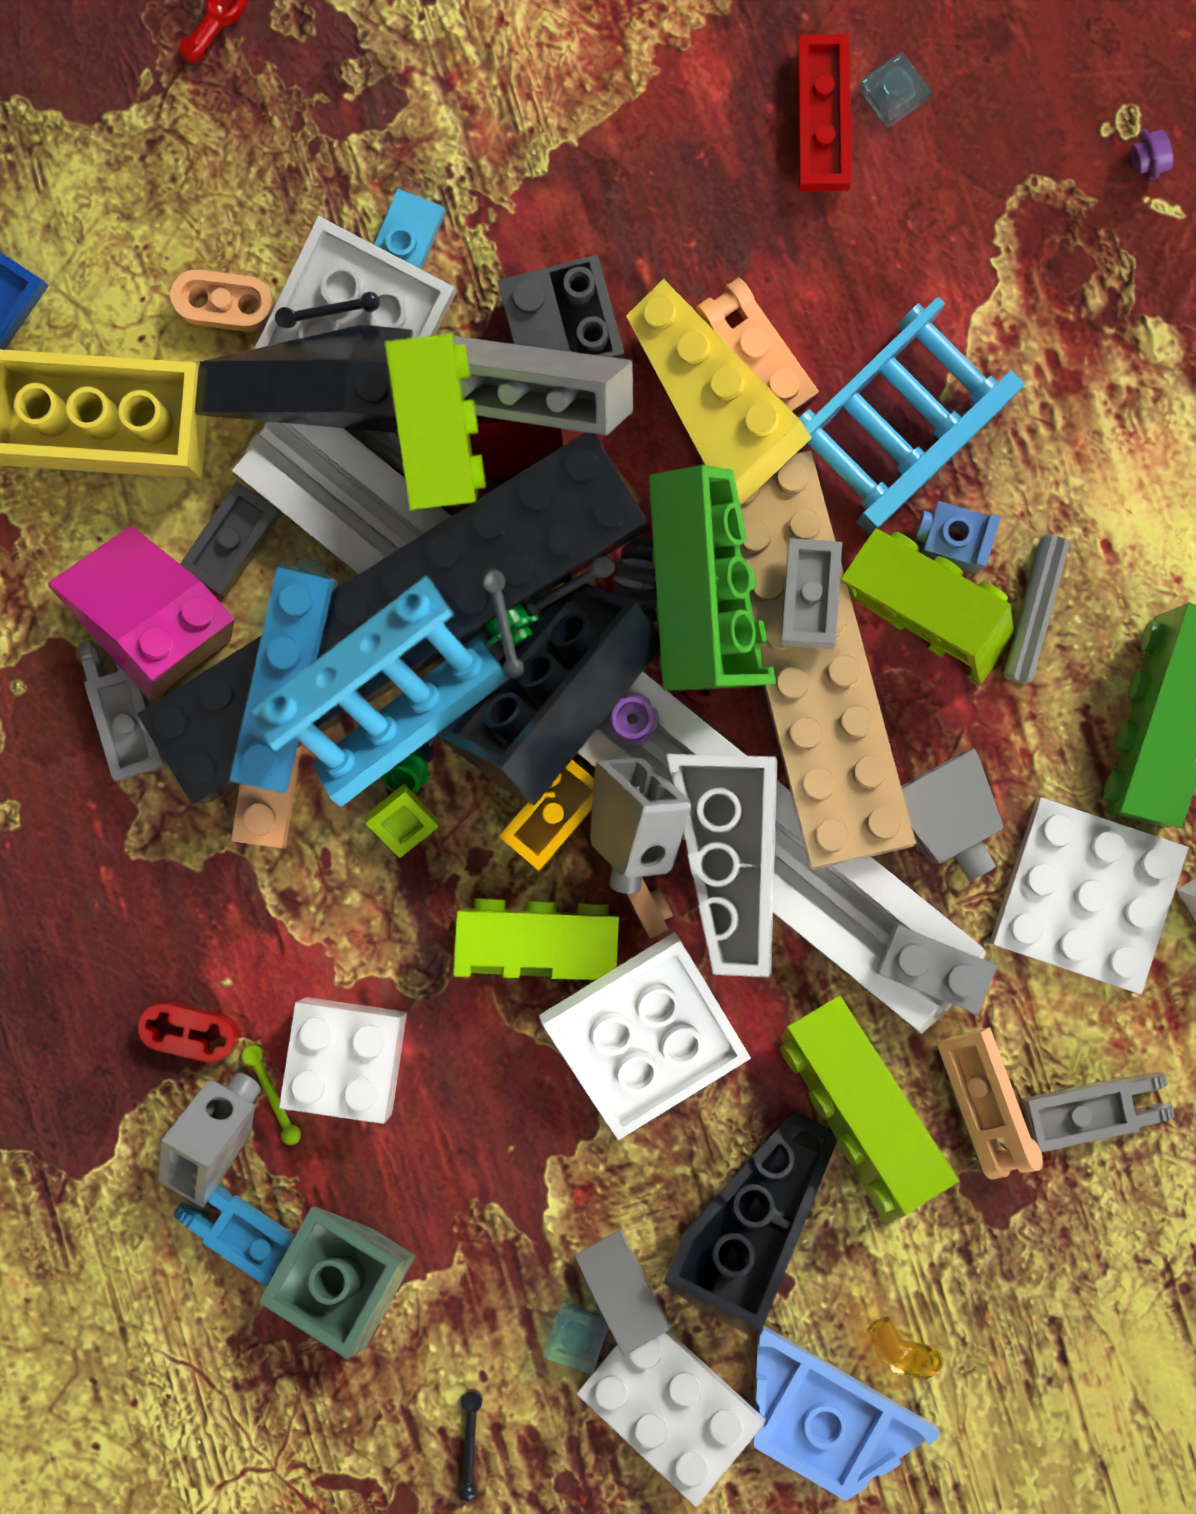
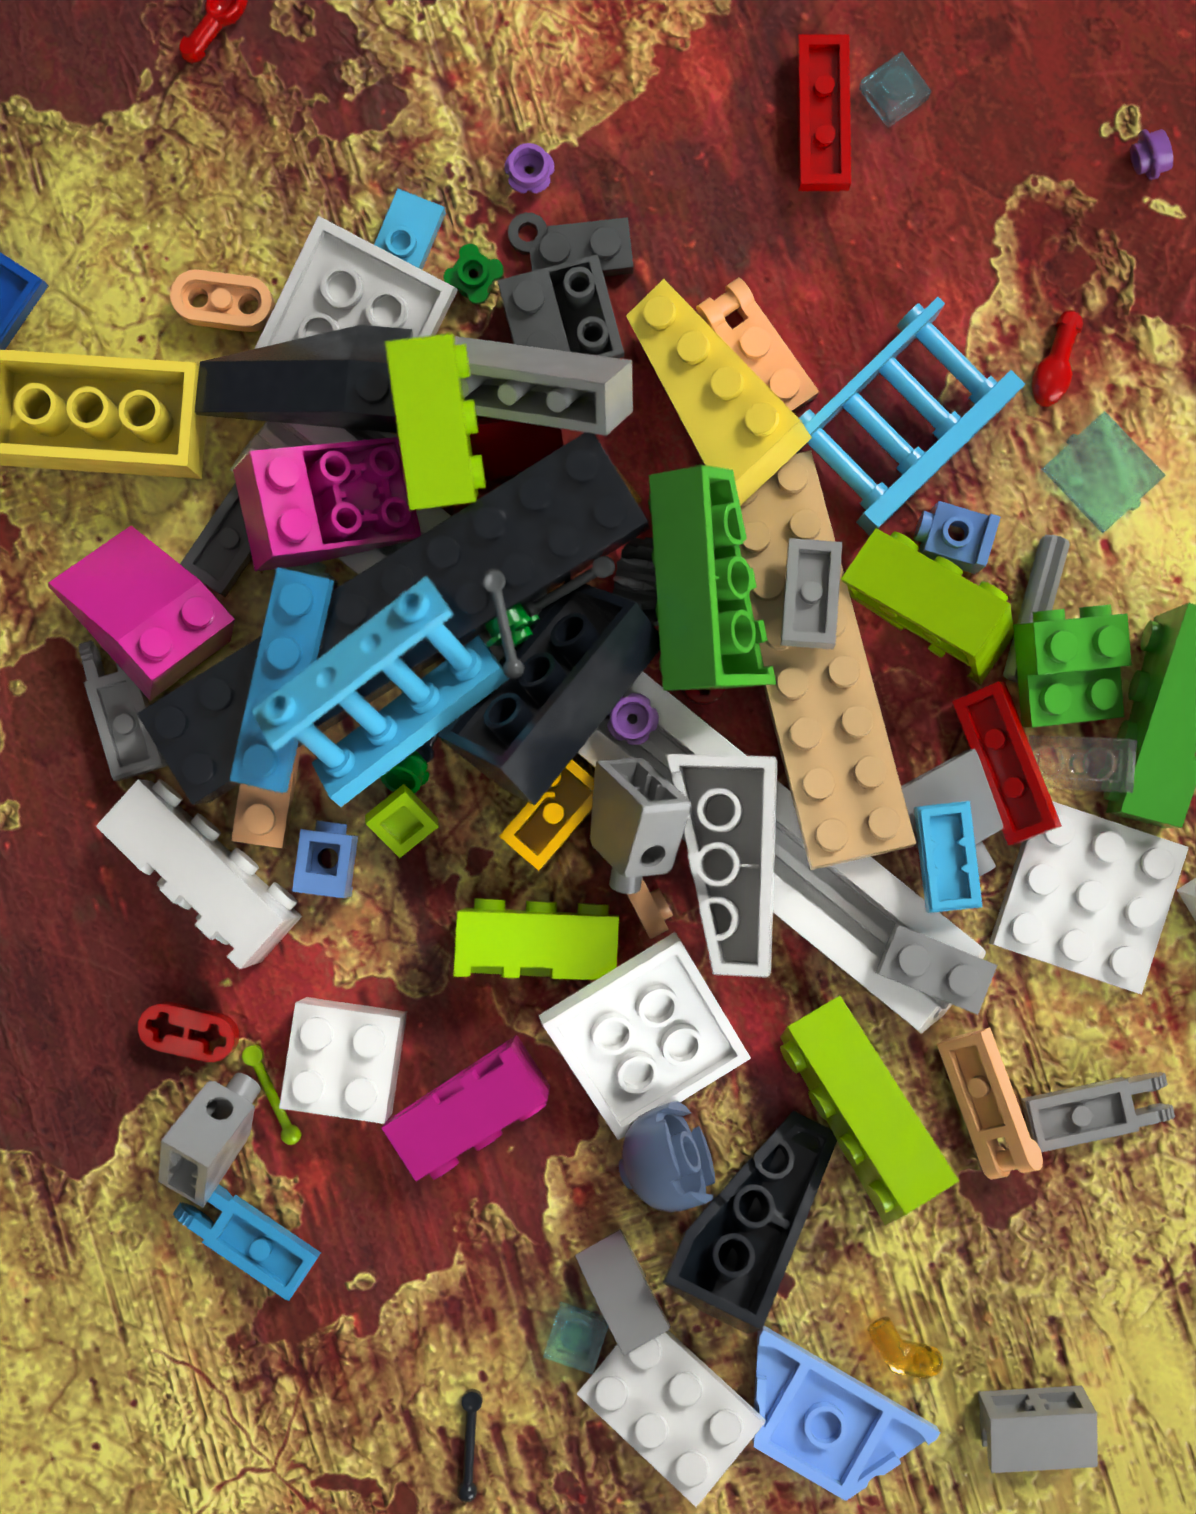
(200, 871): none -> white wedge
(288, 317): black hinge -> none
(311, 874): none -> medium blue brick
(324, 501): none -> dark pink slope
(337, 1280): sand green slope -> none
(468, 1110): none -> dark pink wedge
(474, 288): none -> green plate
(529, 155): none -> medium lavender plate
(575, 241): none -> dark grey hinge
(667, 1161): none -> sand blue cylinder
(948, 857): none -> medium azure plate
(1008, 762): none -> red plate
(1038, 1429): none -> light grey hinge
(1054, 372): none -> red piece
(1071, 666): none -> bright green plate
(1086, 762): none -> clear plate
(1103, 472): none -> clear light blue piece

